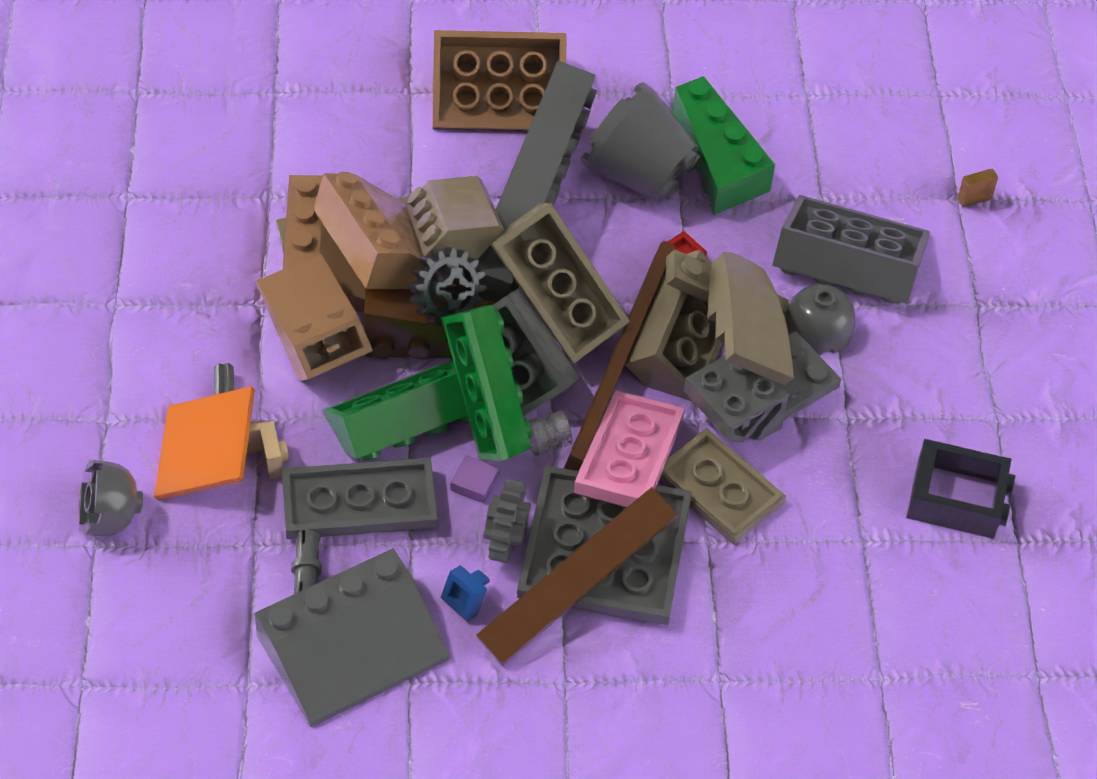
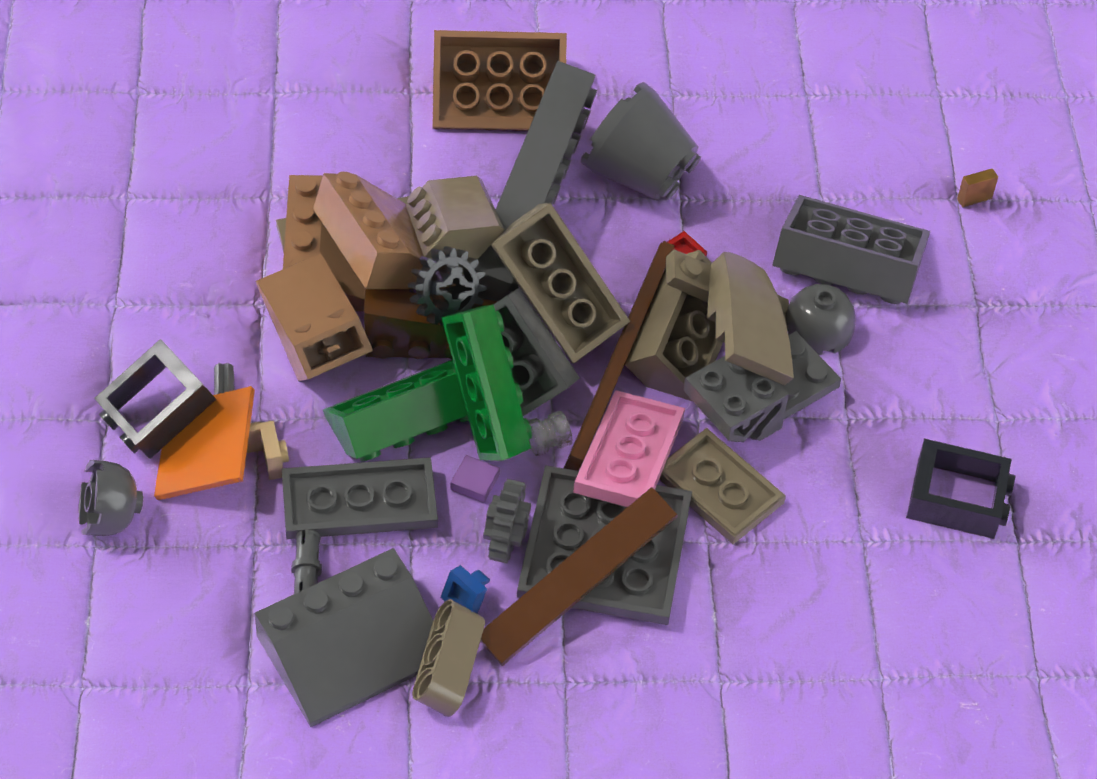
(169, 420): none -> black window
(448, 658): none -> dark tan beam
(731, 161): green wedge -> none

